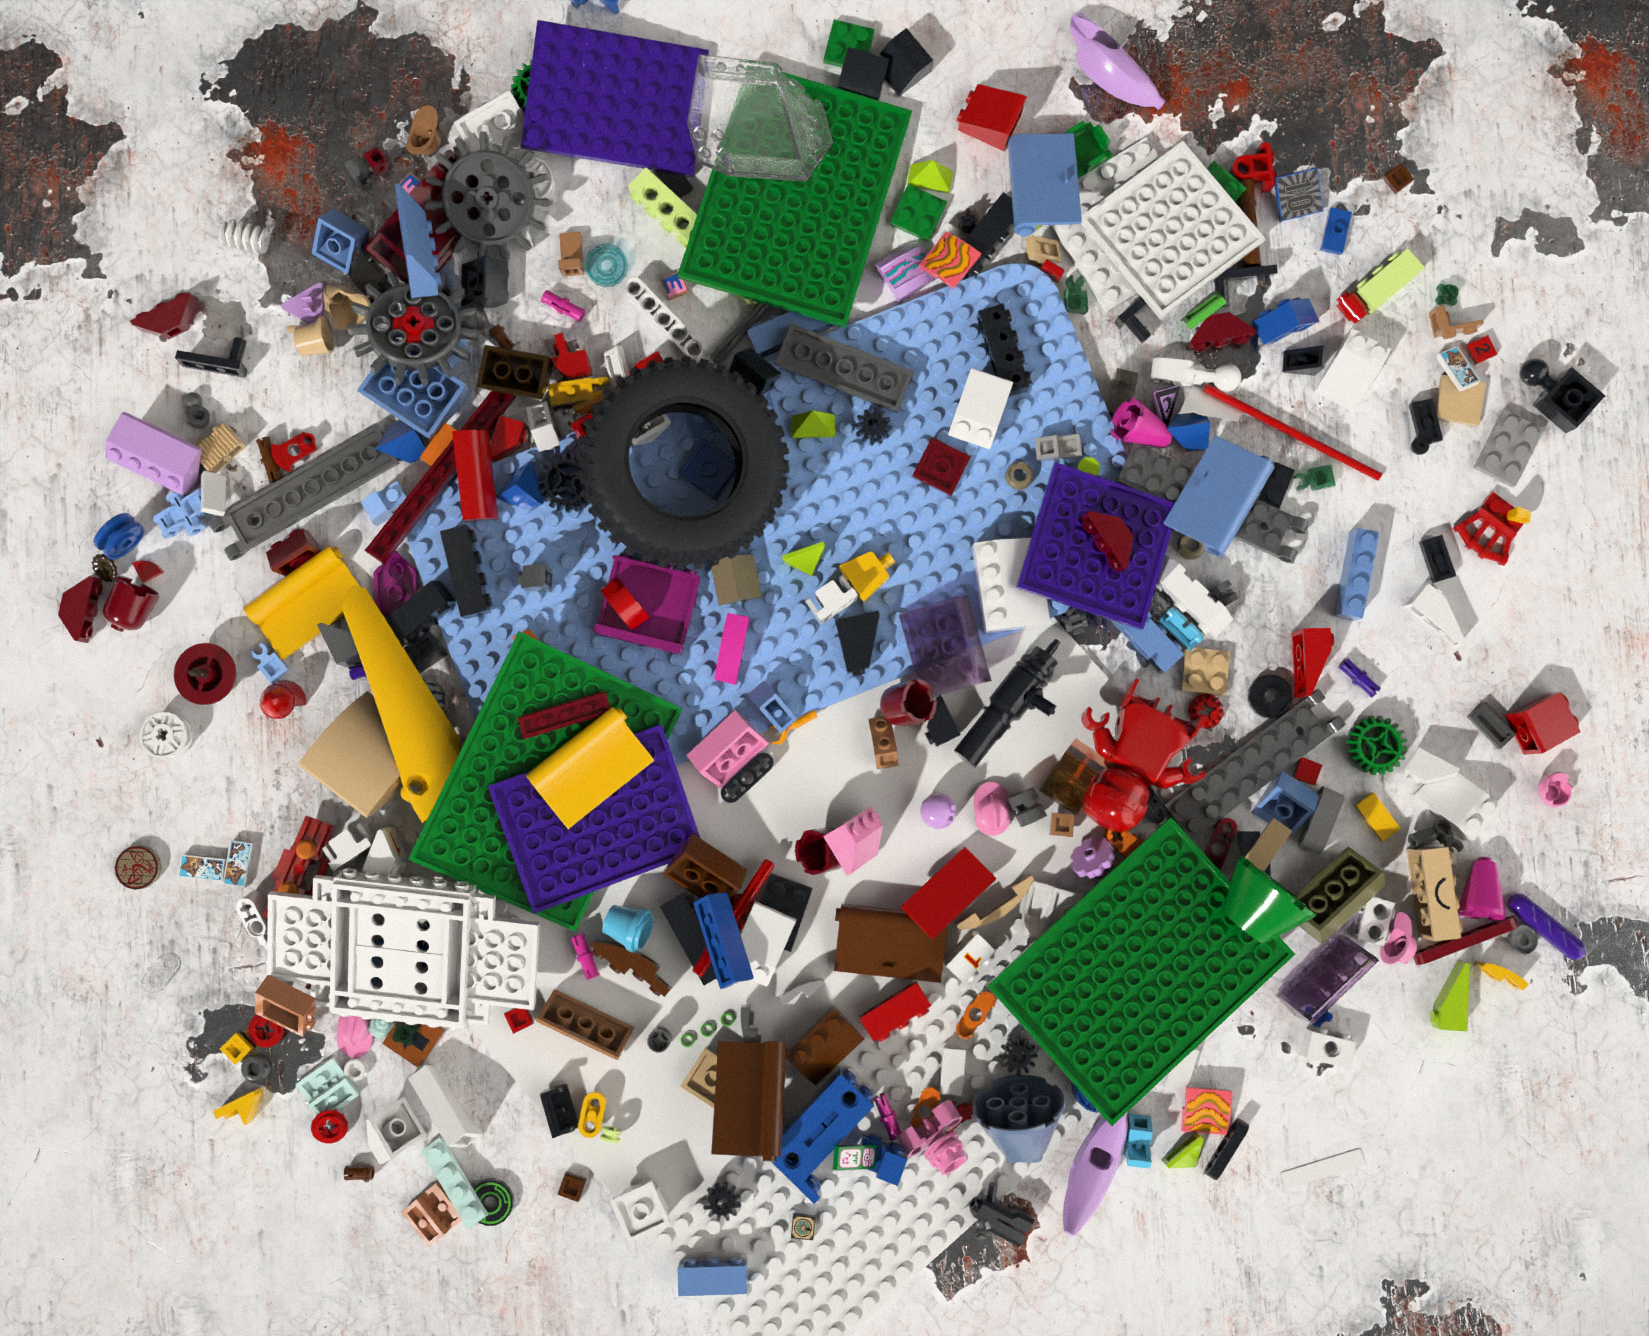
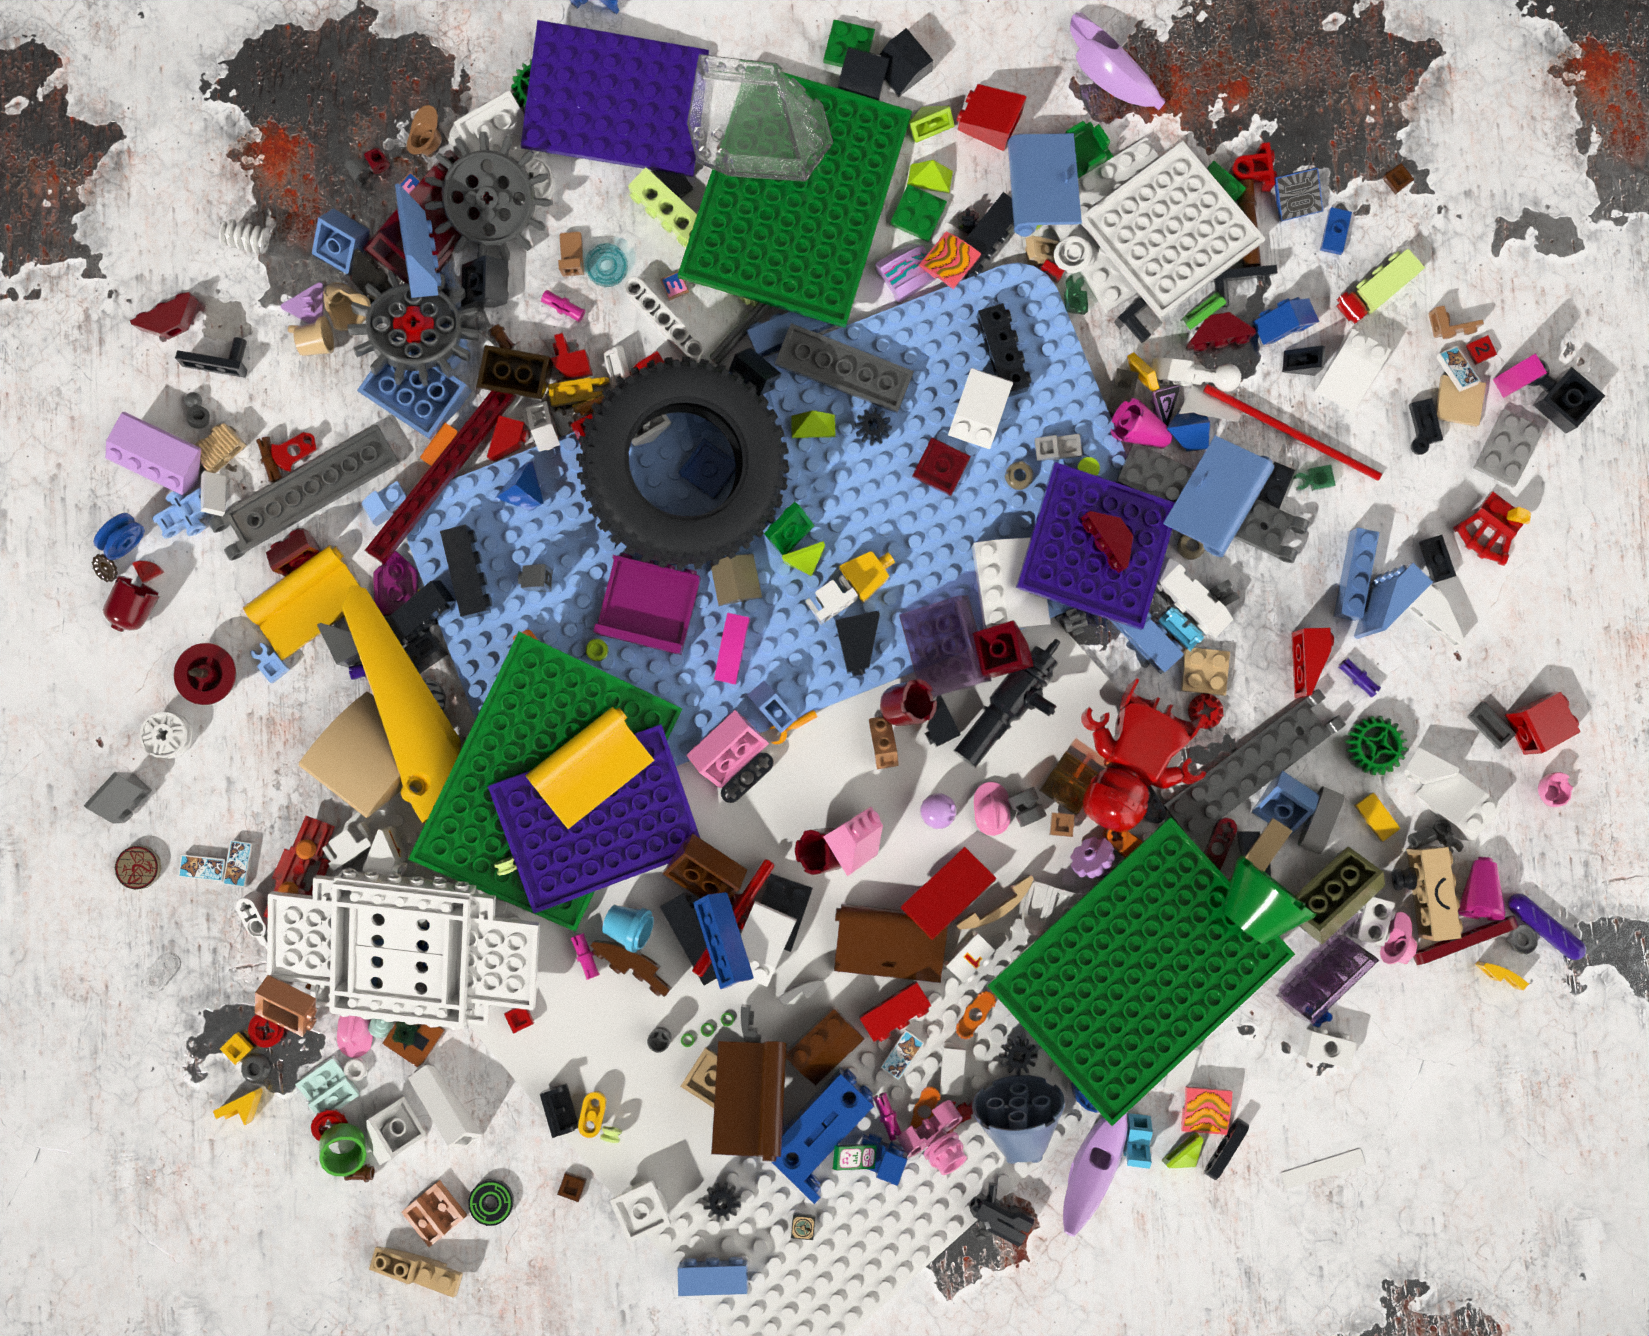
(80, 607): dark red slope -> none
(118, 797): none -> slope
(280, 698): red helmet -> none
(345, 1163): none -> bright green piece
(402, 442): blue slope -> none
(416, 1269): none -> tan slope
(454, 1182): light aqua plate -> none
(475, 475): red brick -> none
(505, 866): none -> yellowish green bush
(556, 467): black gear -> none
(563, 714): dark red tile -> none
(585, 1024): medium nougat slope -> none
(597, 650): none -> lime tile
(624, 604): red brick -> none
(789, 529): none -> green plate
(902, 1054): none -> tile
(931, 121): none -> lime slope
(1002, 650): none -> dark red slope
(1073, 254): none -> white piece
(1146, 373): none -> yellow tile
(1257, 699): black tile -> none
(1307, 771): red tile -> none
(1391, 597): none -> medium blue slope
(1404, 878): none -> black wheel
(1451, 1004): lime slope -> none
(1452, 292): clear green plate -> none
(1519, 375): none -> dark pink slope

